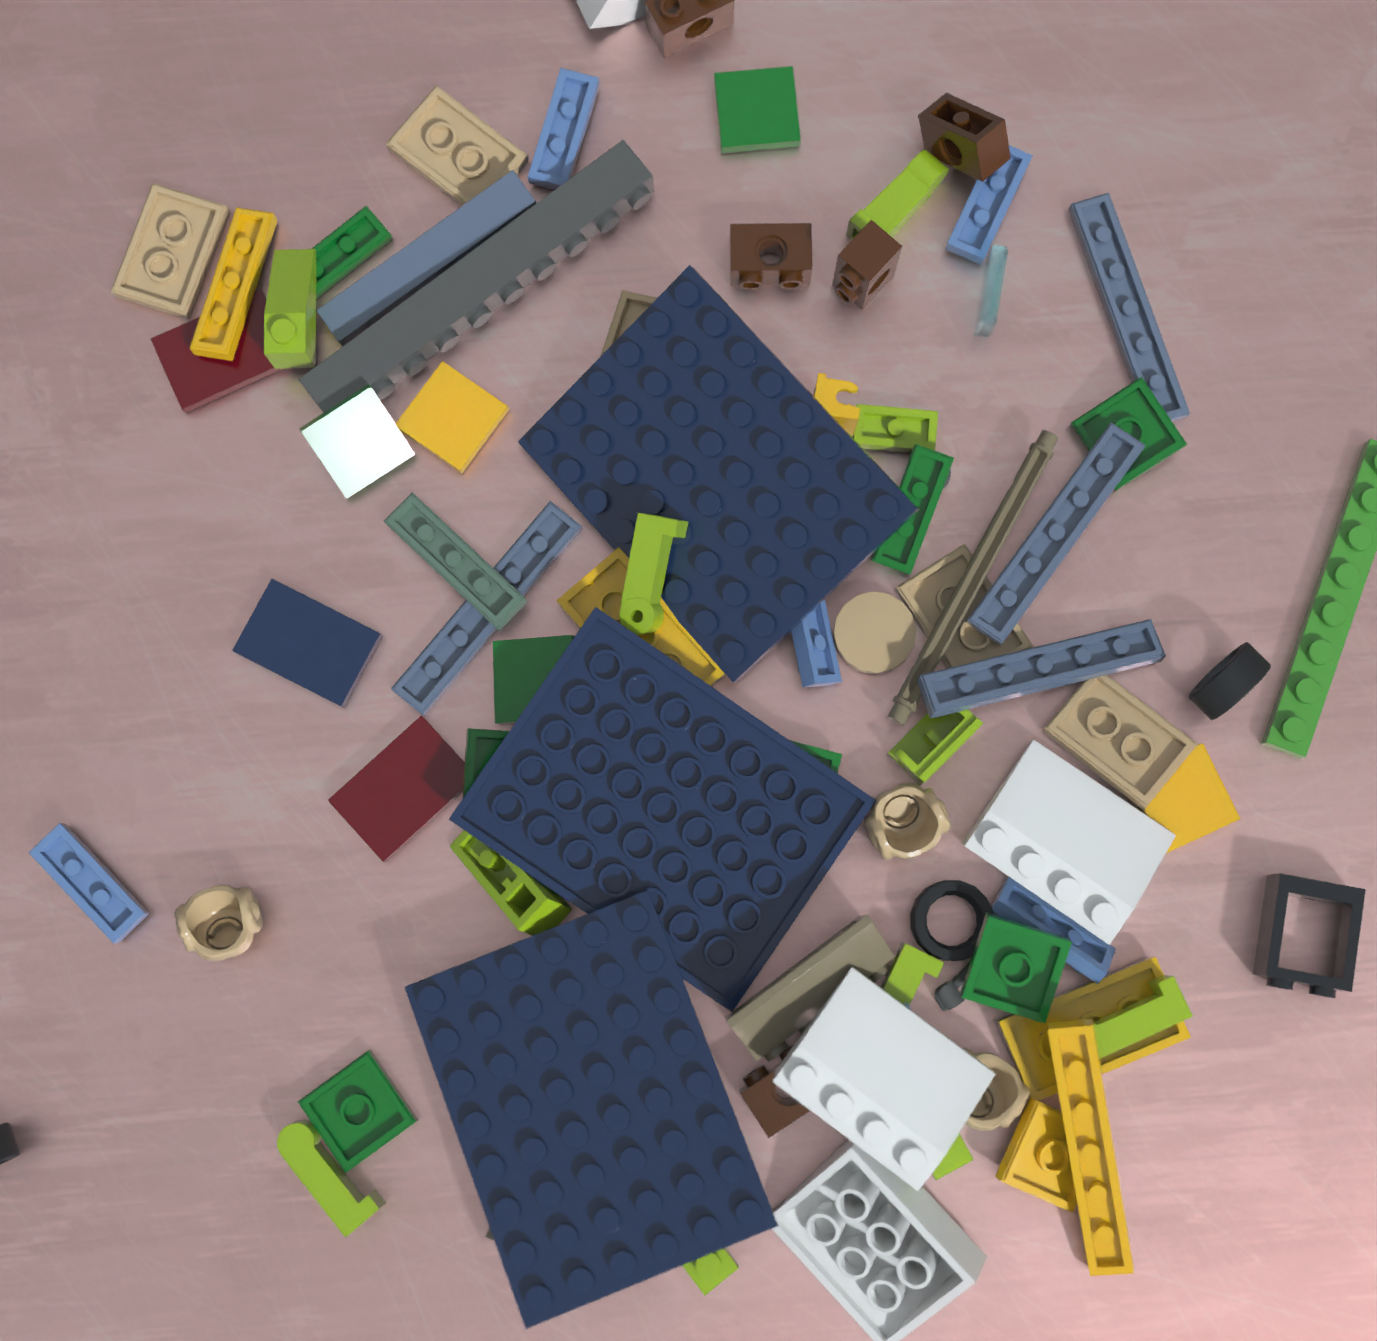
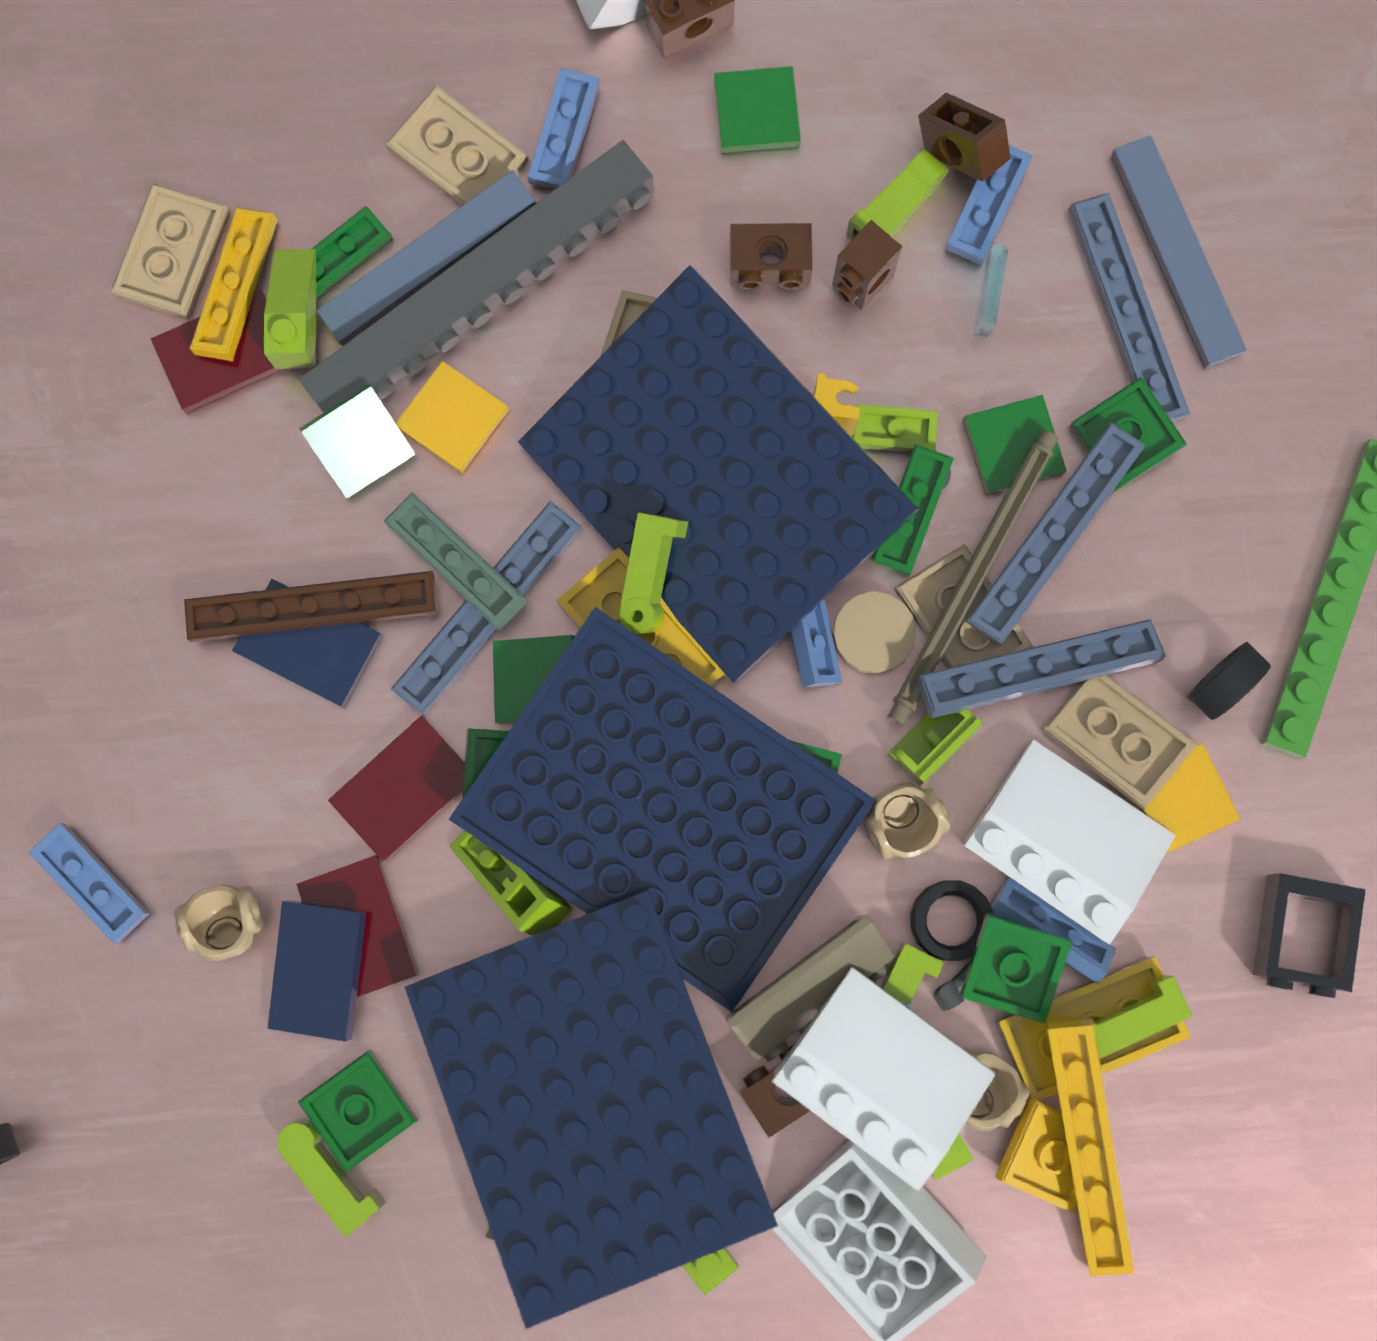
(310, 606): none -> reddish brown tile
(317, 970): none -> dark blue tile
(364, 887): none -> dark red tile
(1003, 439): none -> green tile
(1178, 252): none -> sand blue tile

